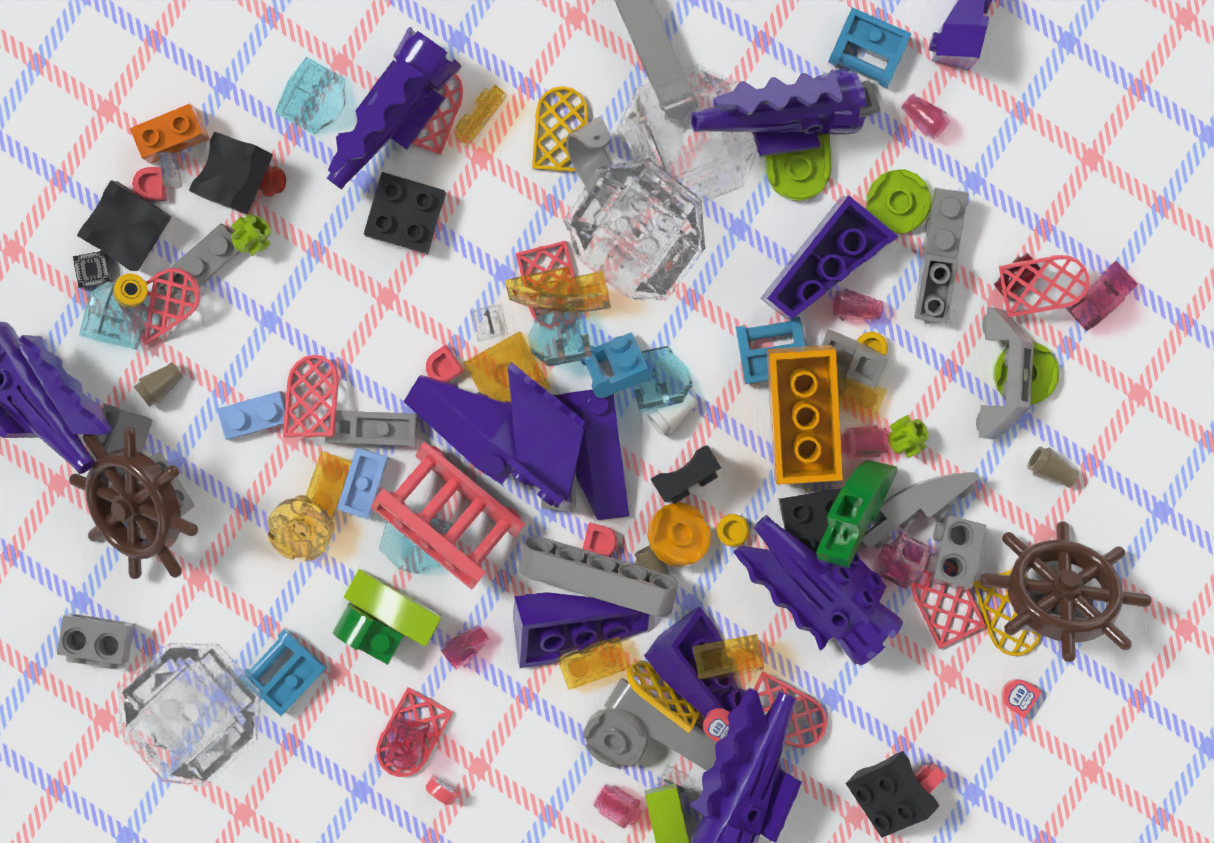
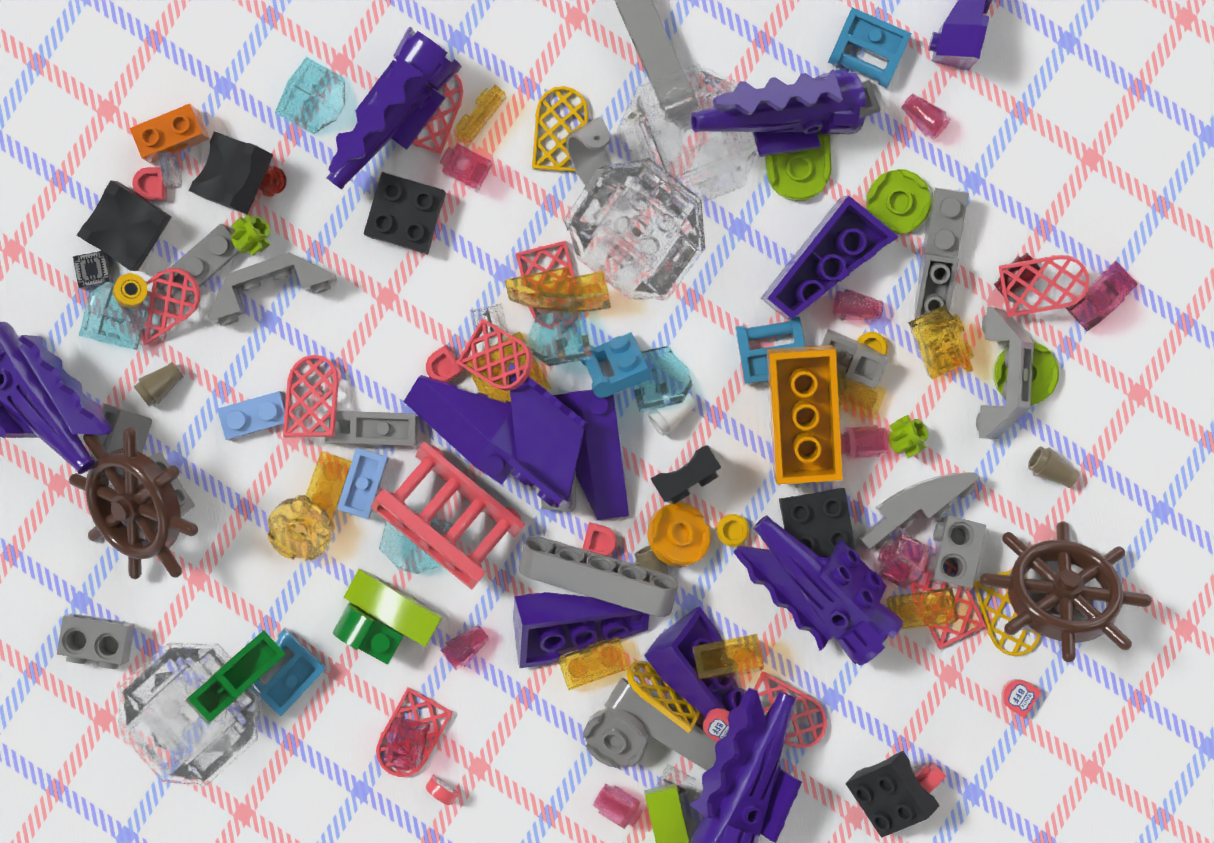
(229, 302): none -> light grey slope
(235, 677): none -> green slope
(471, 177): none -> clear pink brick
(475, 339): none -> coral window
(853, 510): green slope -> none
(924, 608): none -> clear yellow plate
(941, 343): none -> clear yellow bracket

